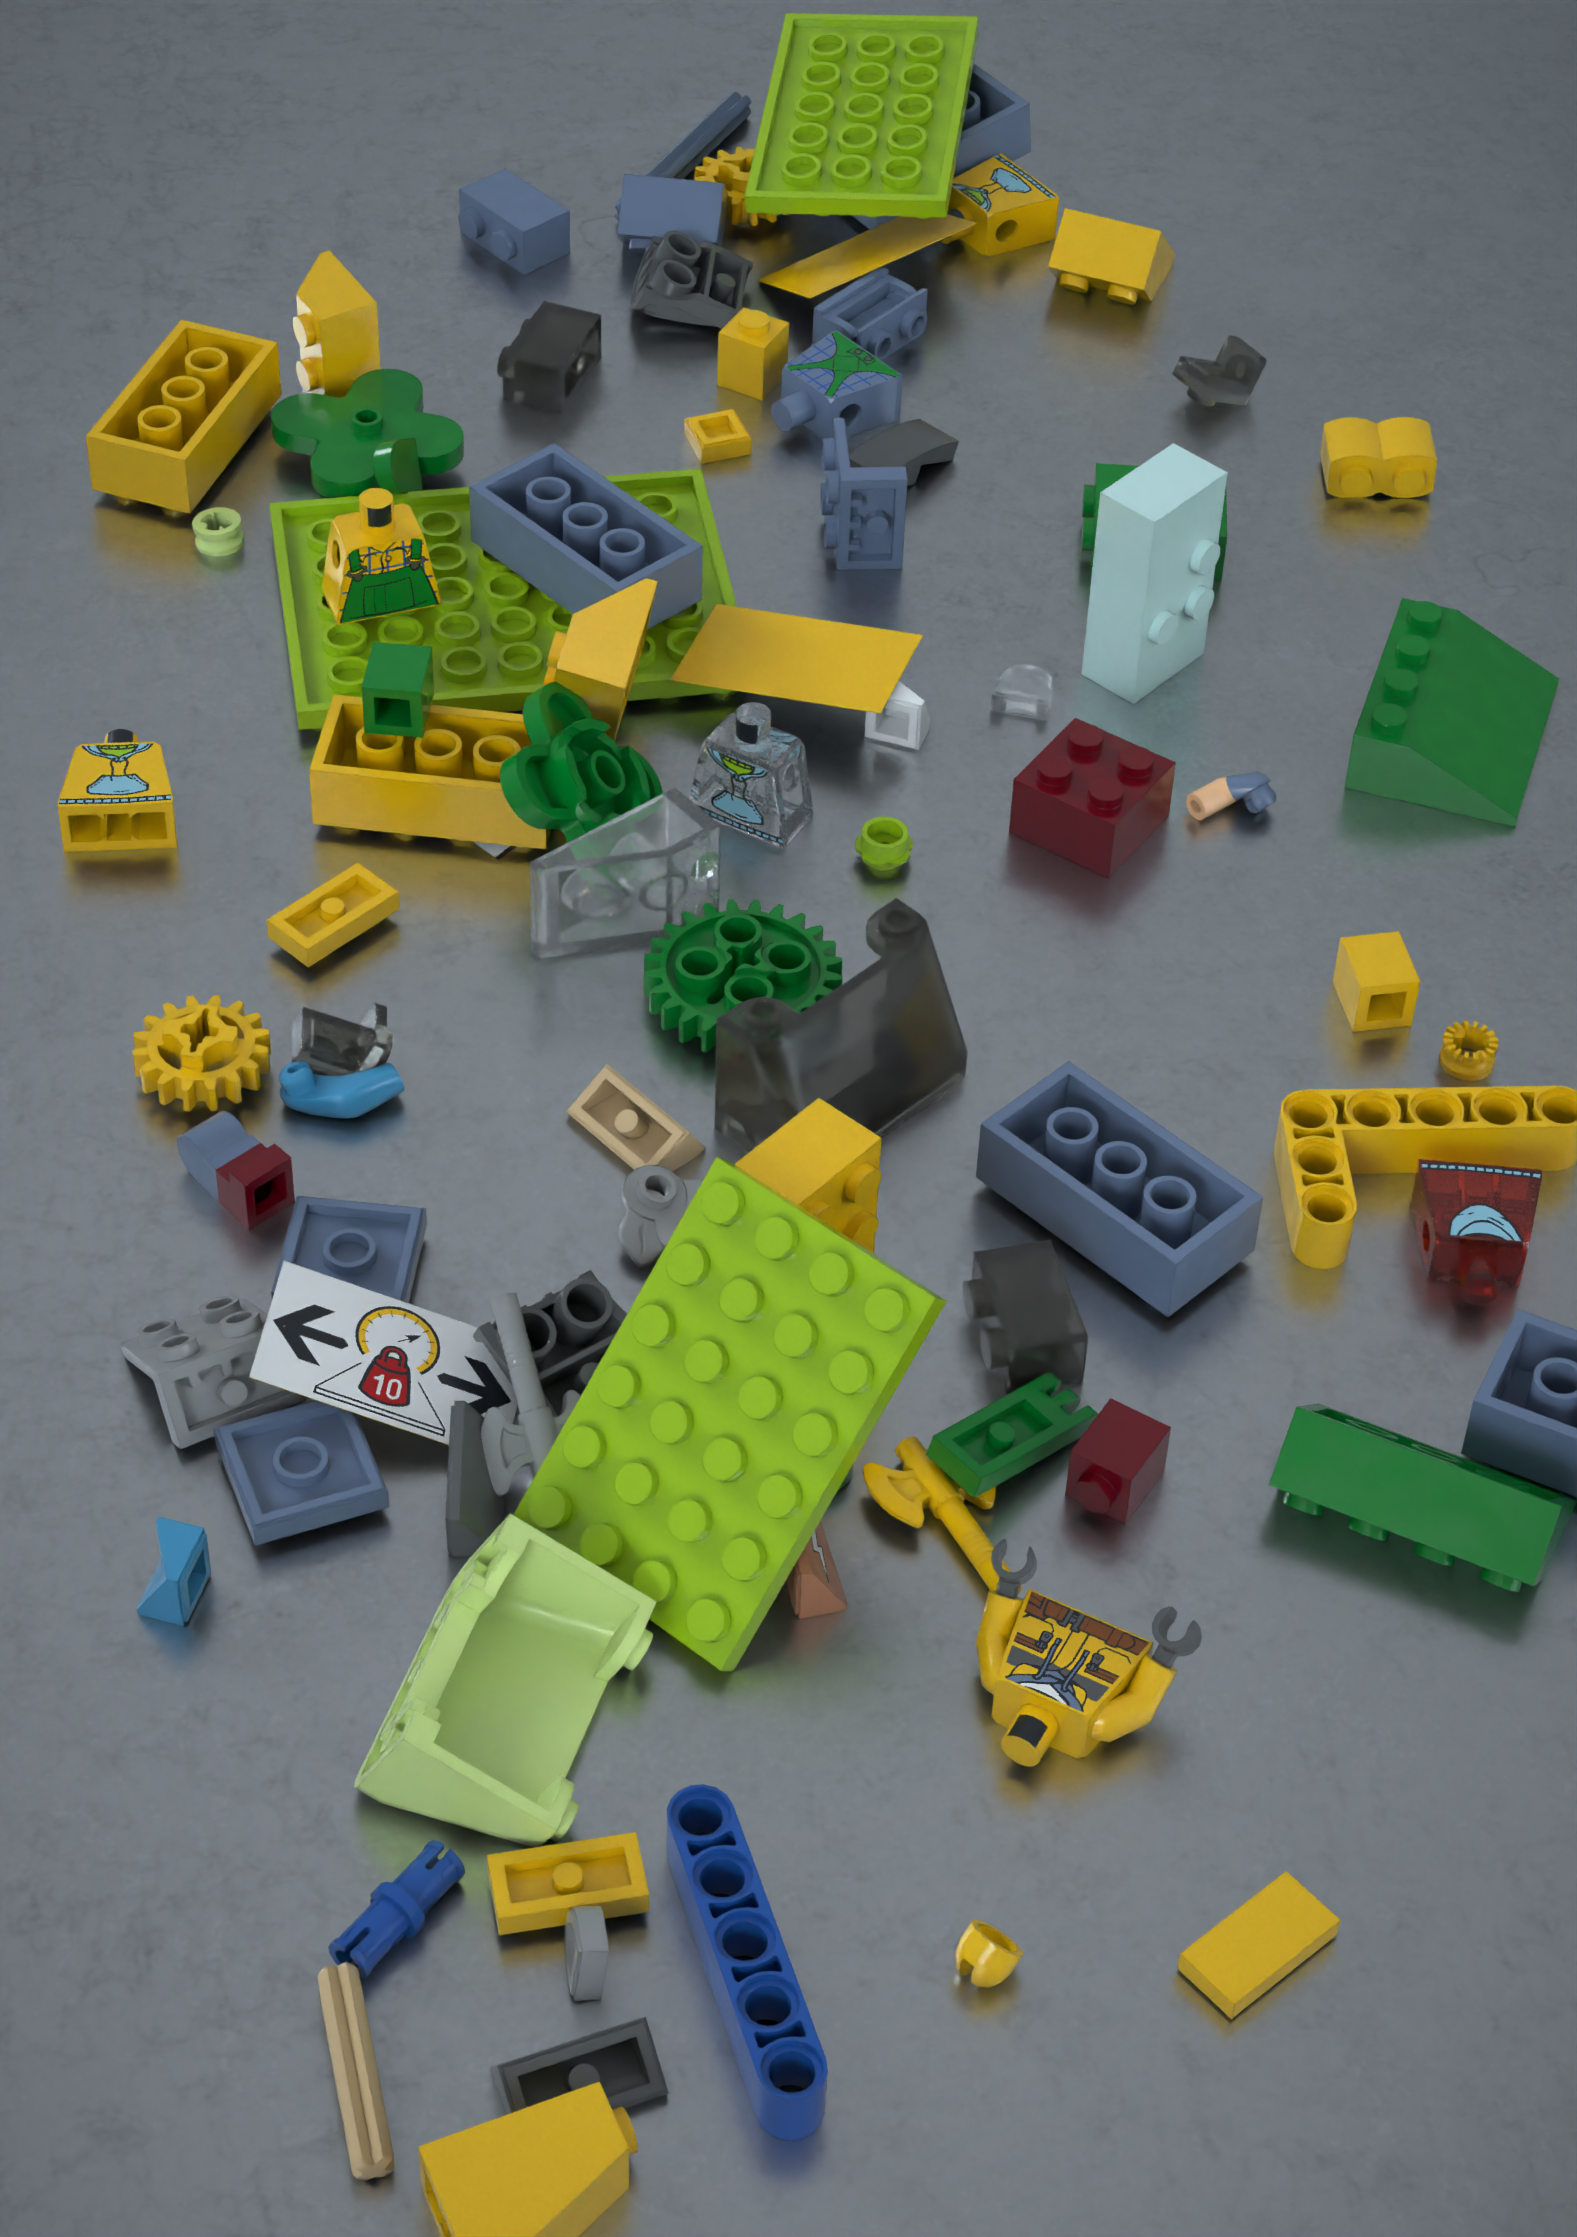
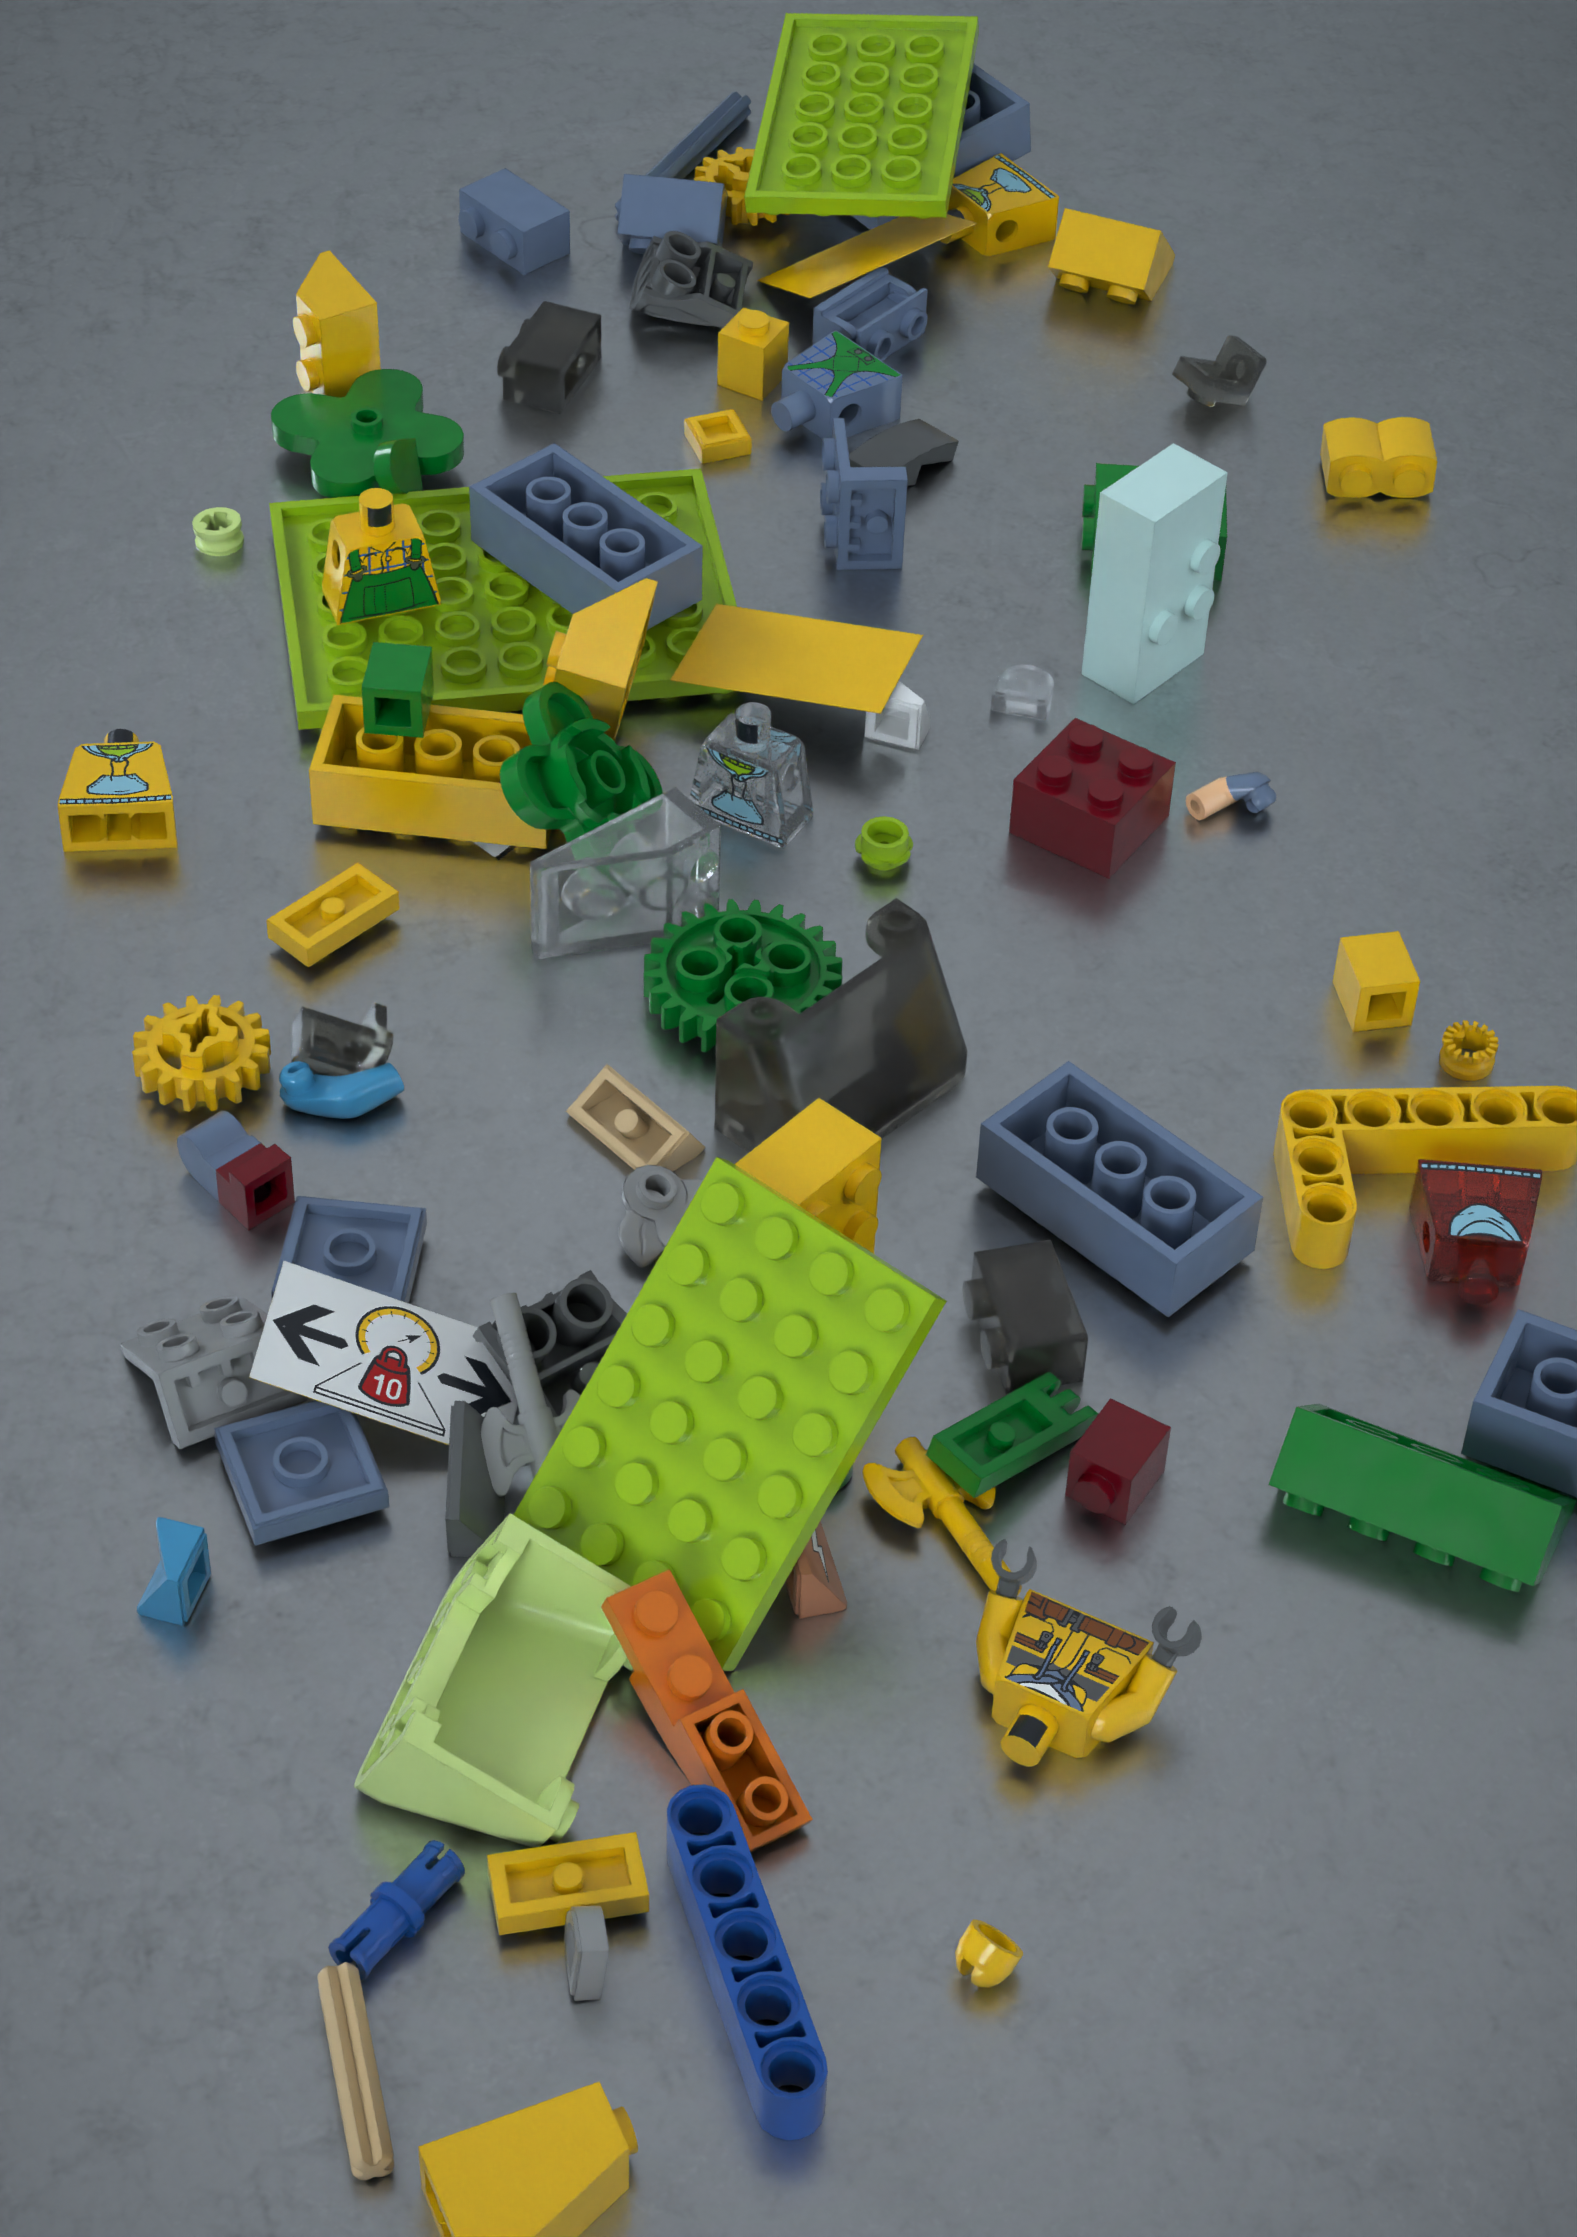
(184, 416): yellow brick -> none
(617, 2057): dark grey slope -> none
(698, 1713): none -> orange slope
(1258, 1944): yellow tile -> none
(1451, 717): green slope -> none

